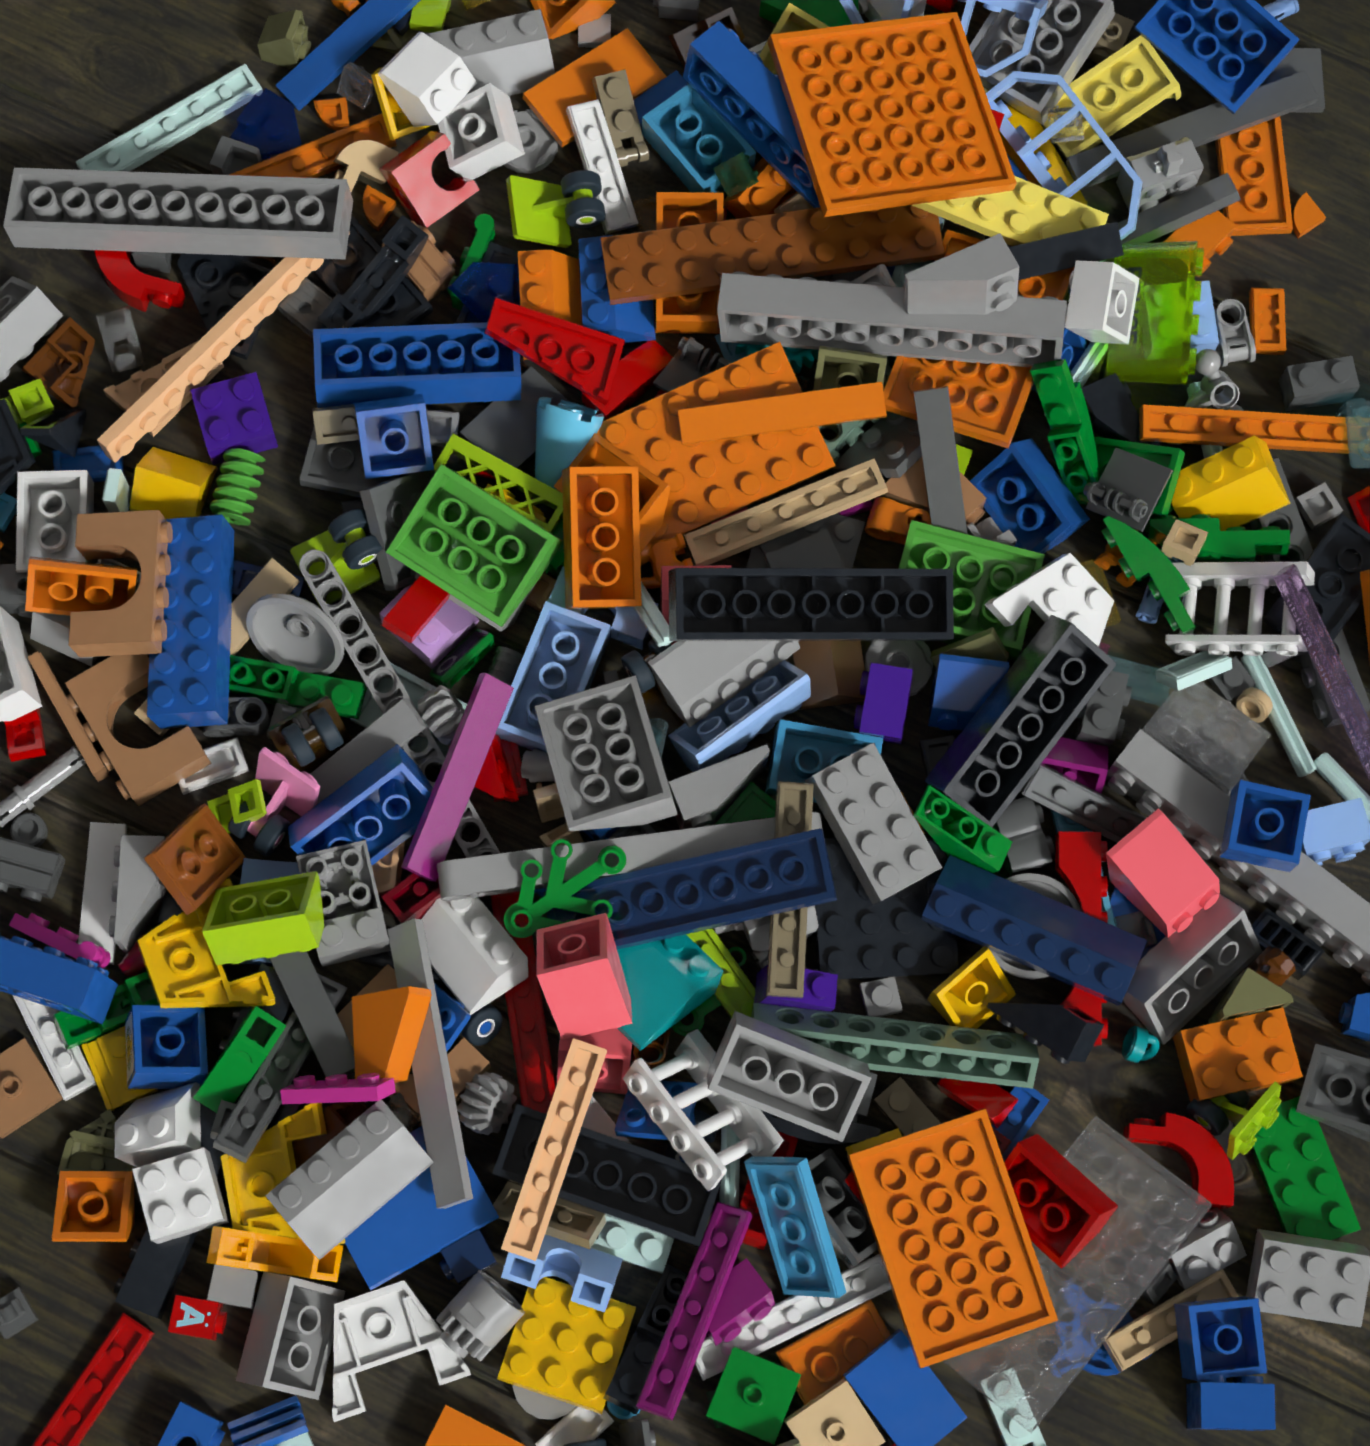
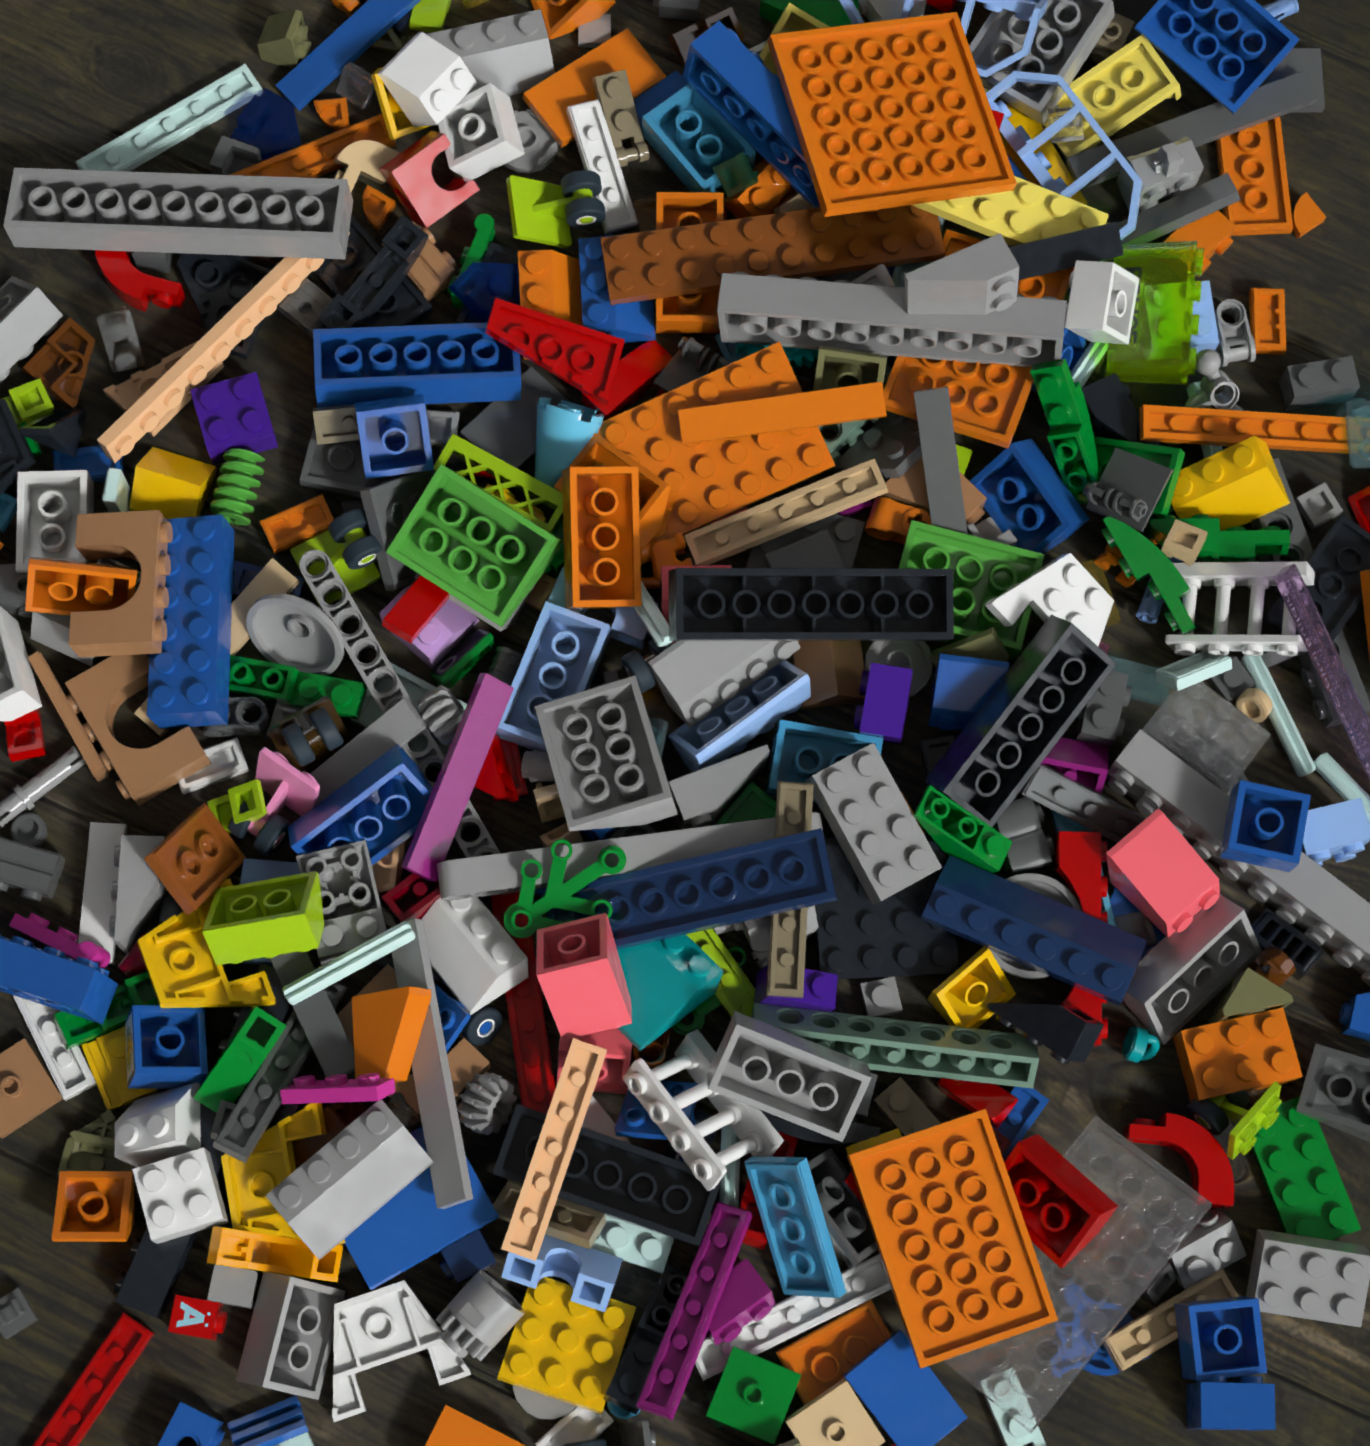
(297, 524): none -> orange plate
(349, 963): none -> light aqua axle

